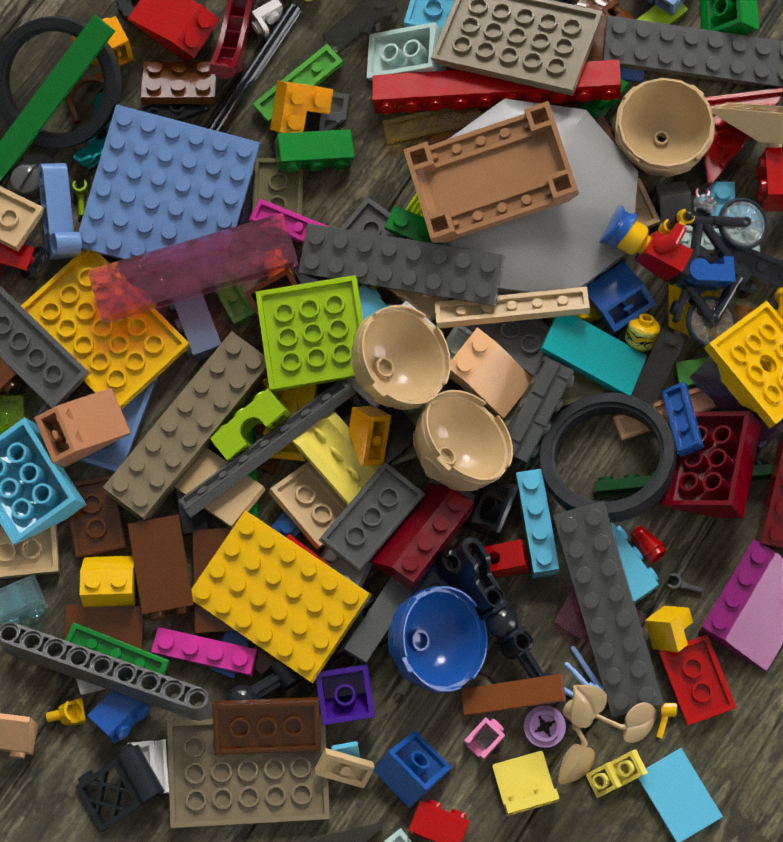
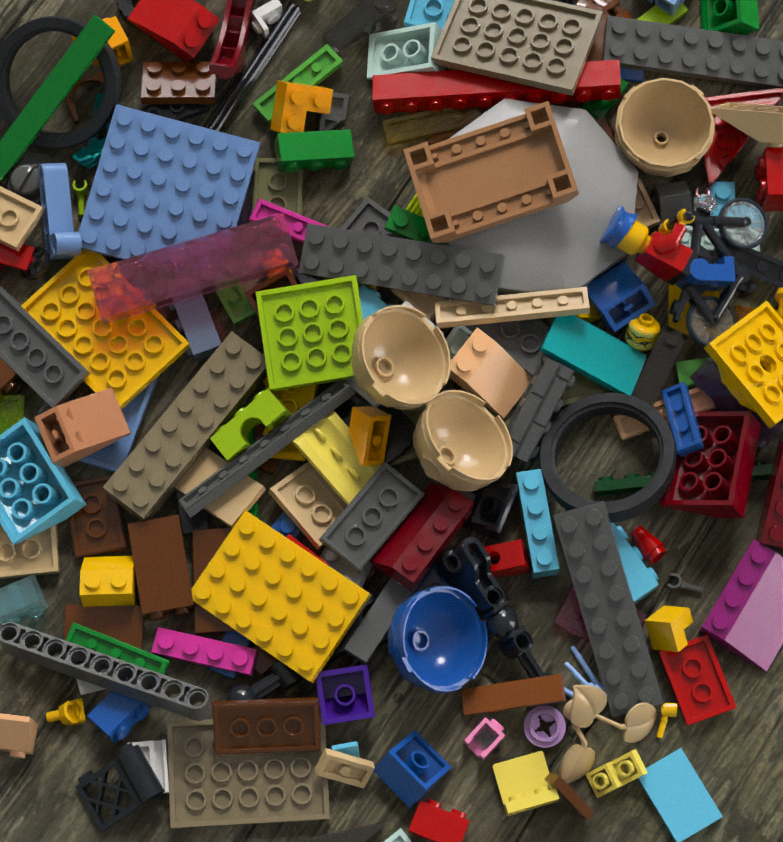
(569, 795): none -> reddish brown tile

